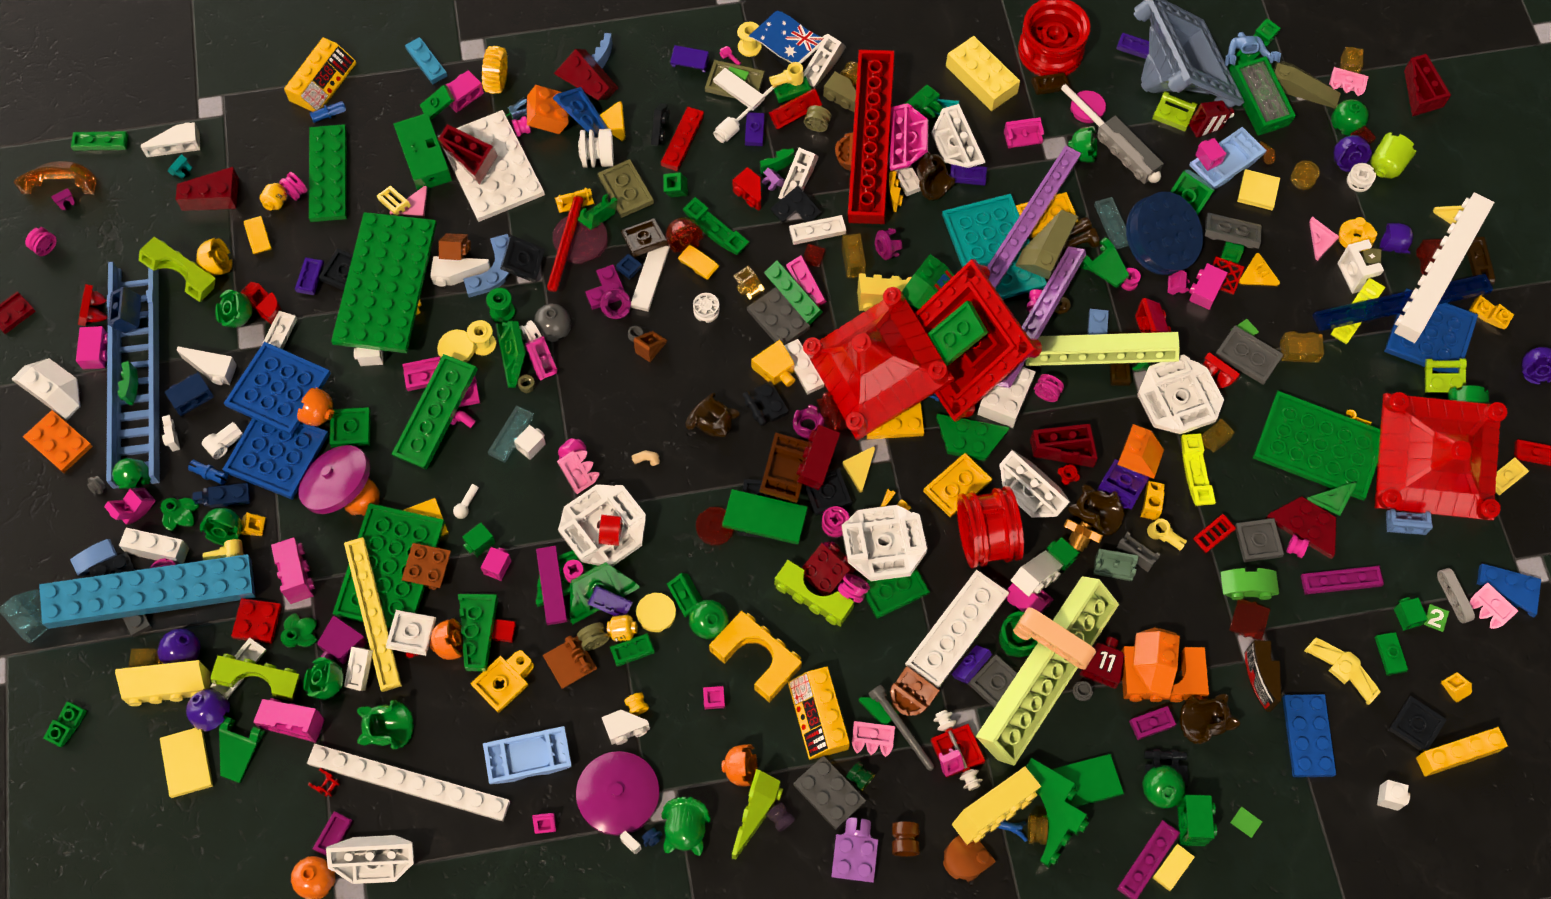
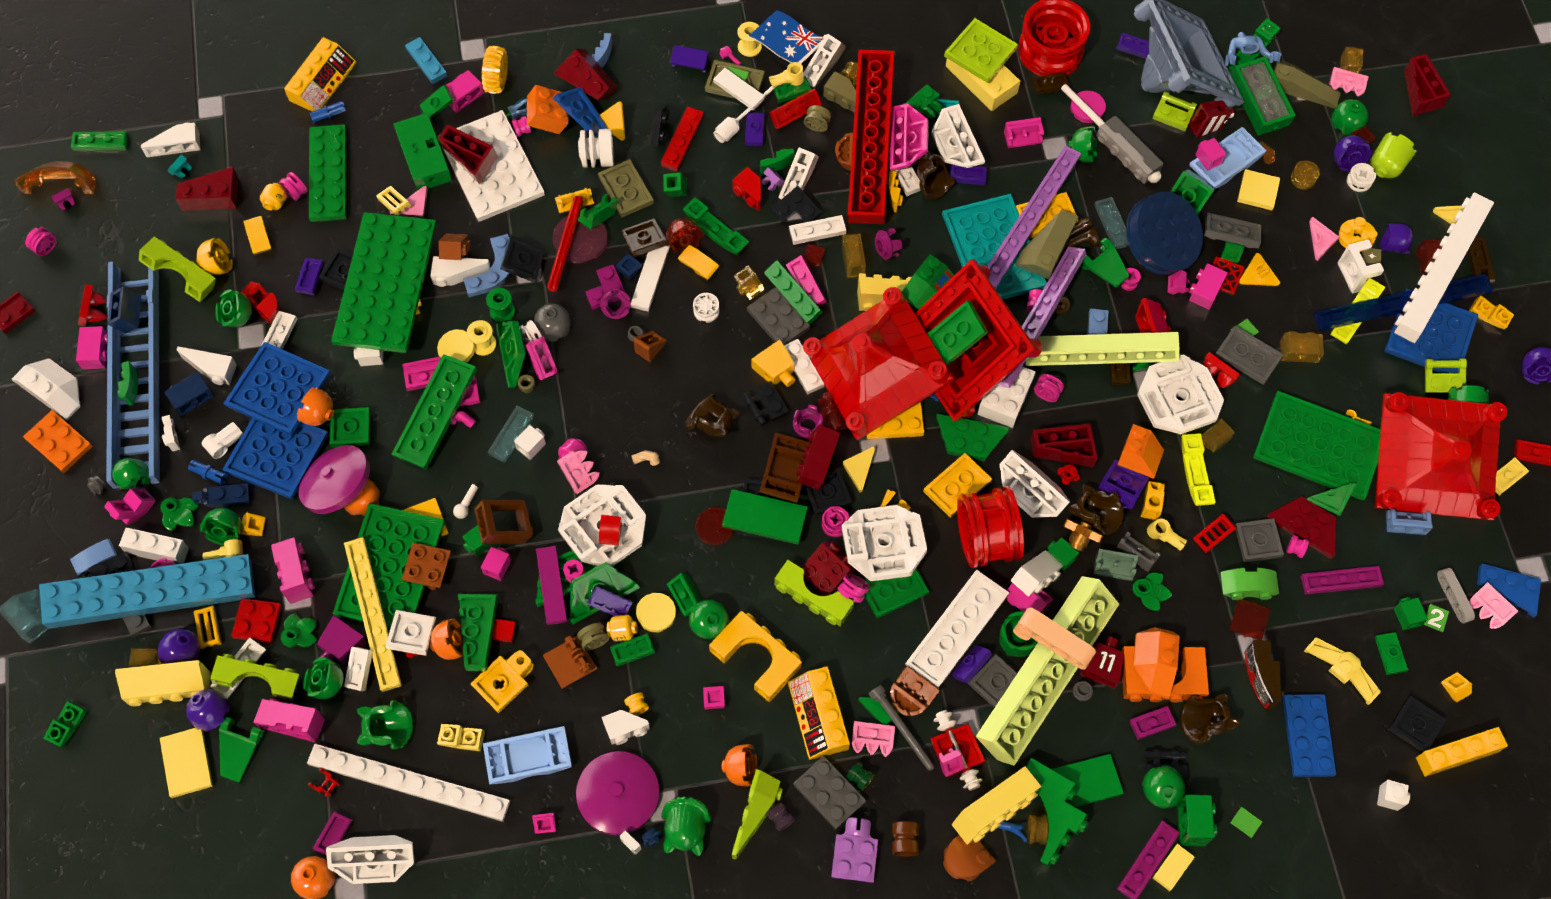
(210, 643): none -> yellow tile
(461, 738): none -> light yellow slope
(487, 526): none -> reddish brown window
(981, 50): none -> lime plate
(1154, 591): none -> green plate

